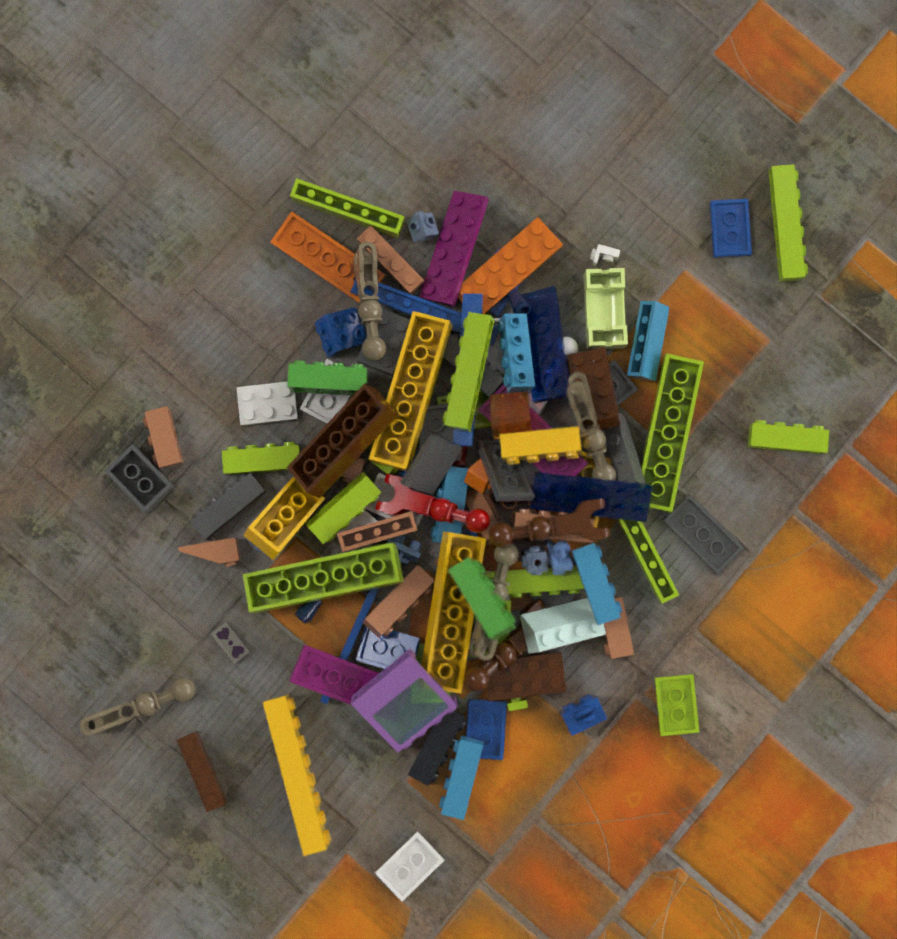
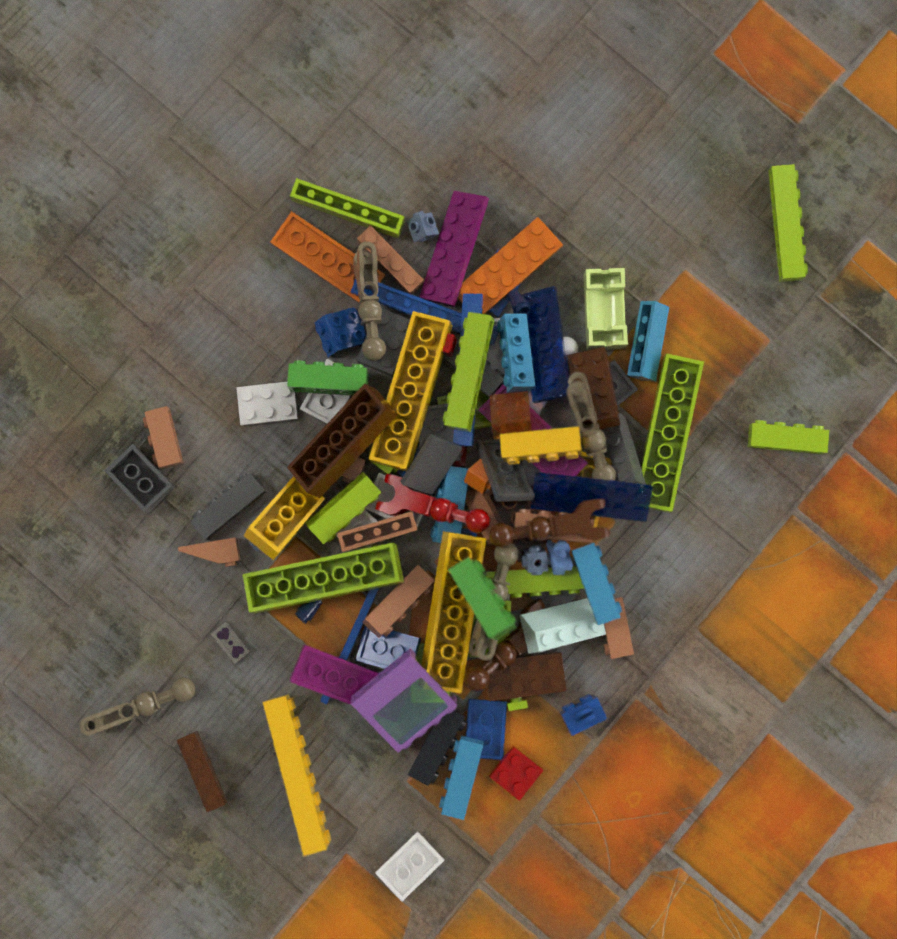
(259, 459): lime brick -> none
(407, 554): medium blue hips -> none
(449, 345): none -> red tile
(516, 773): none -> red plate
(607, 254): white bracket -> none
(648, 560): lime brick -> none
(676, 704): lime plate -> none
(703, 534): dark grey tile -> none
(730, 228): blue tile -> none

